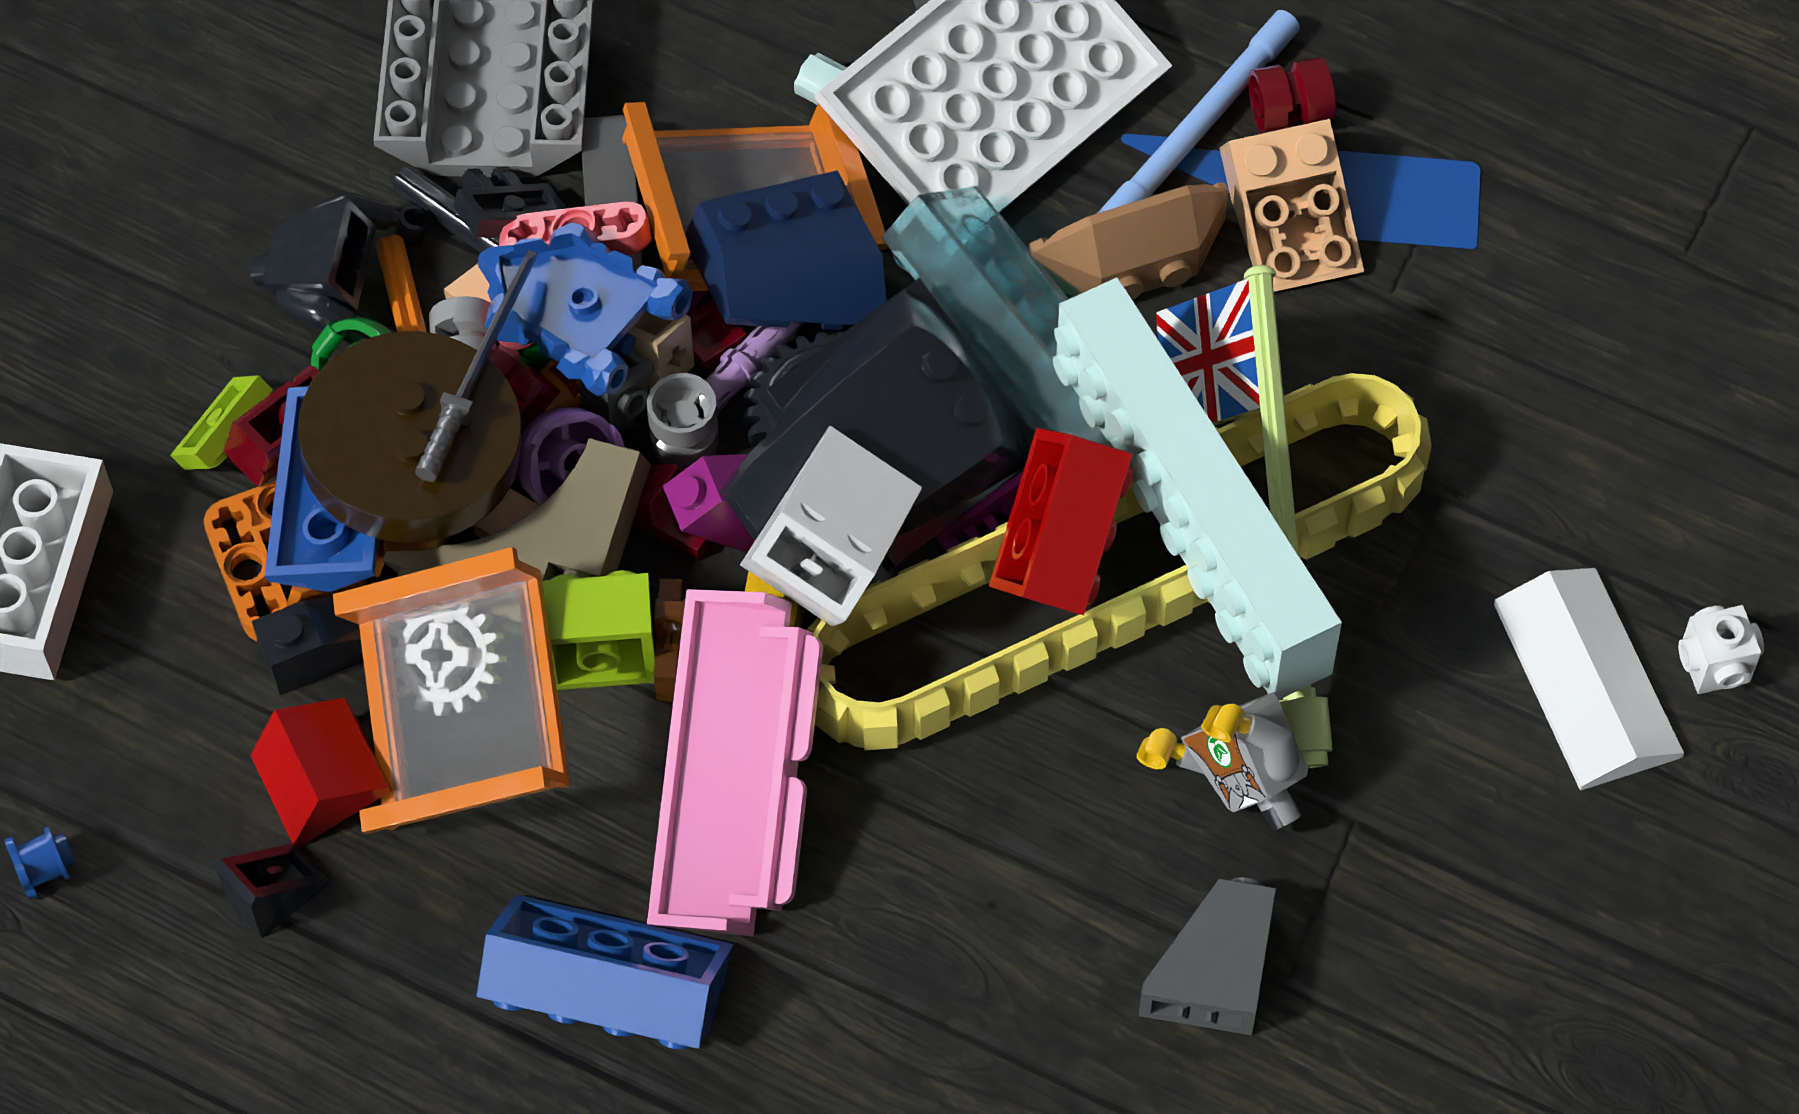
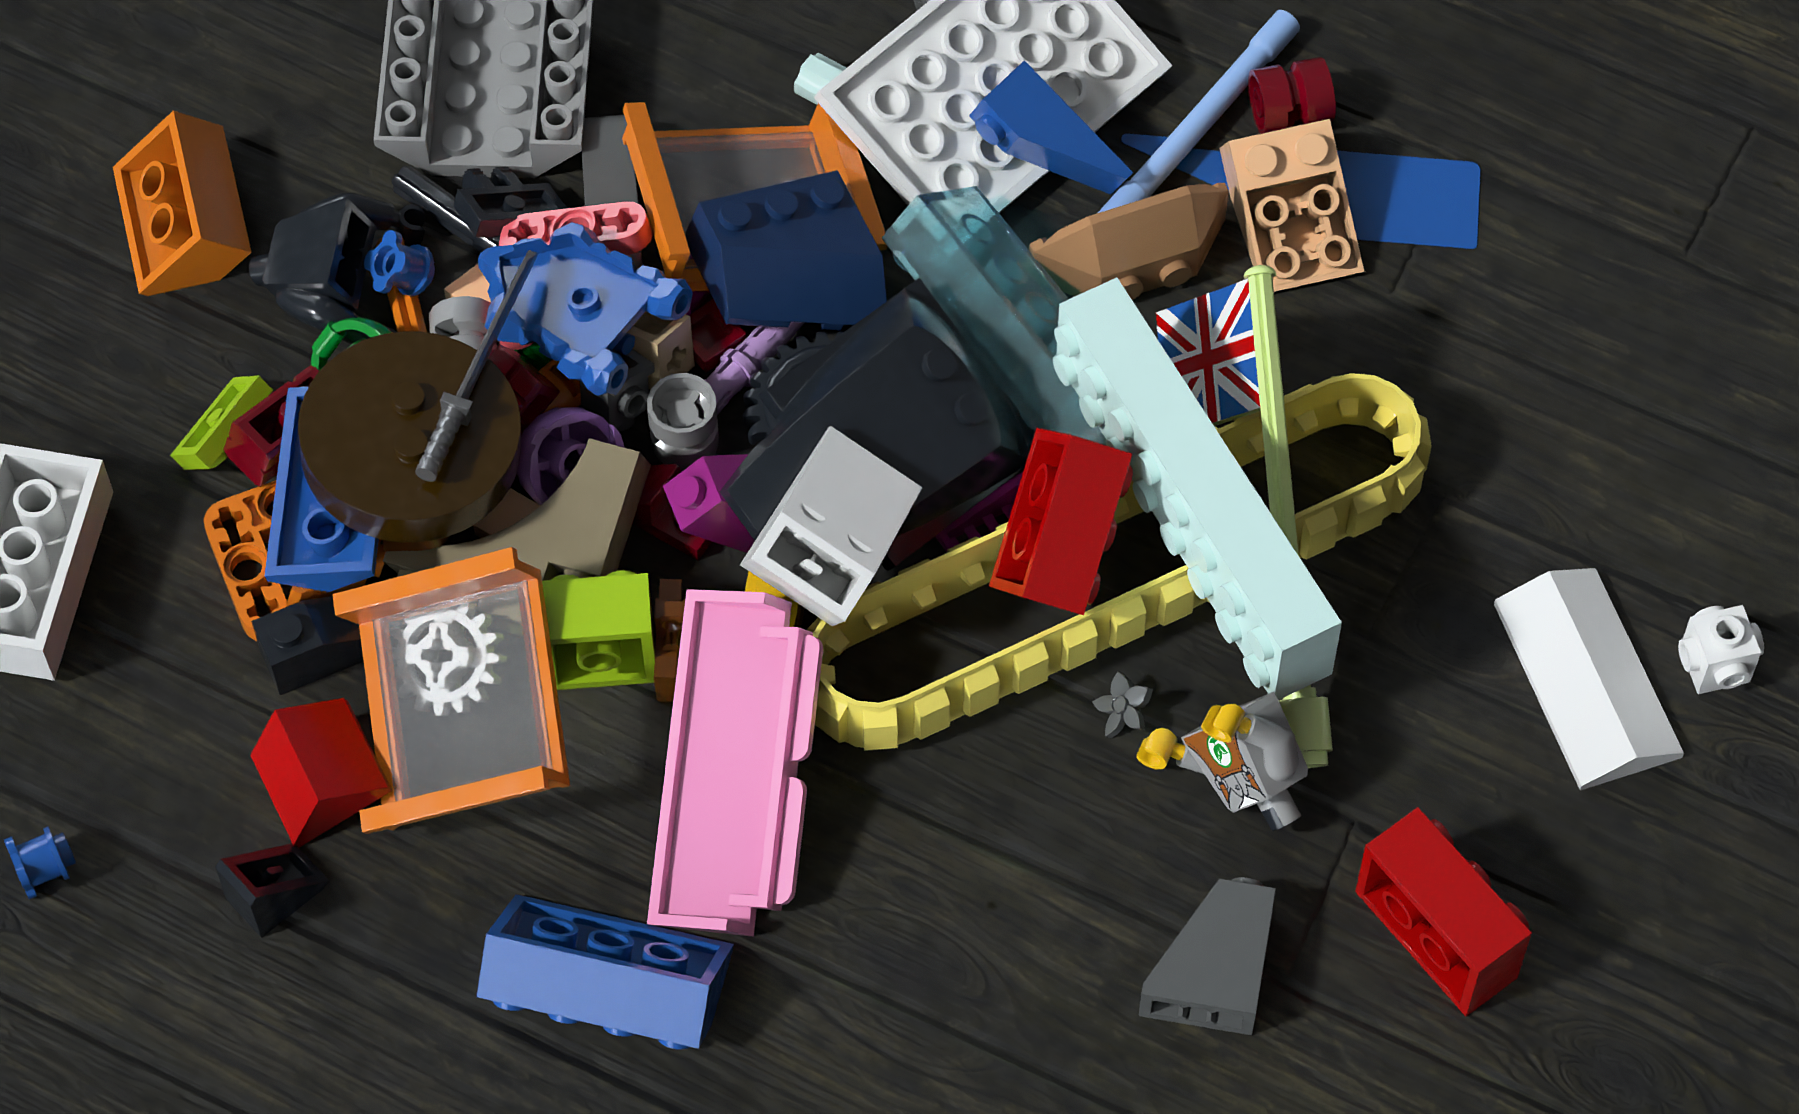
(181, 206): none -> orange slope
(400, 266): none -> blue brick
(1040, 128): none -> blue slope
(1123, 705): none -> dark grey plant
(1443, 910): none -> red brick

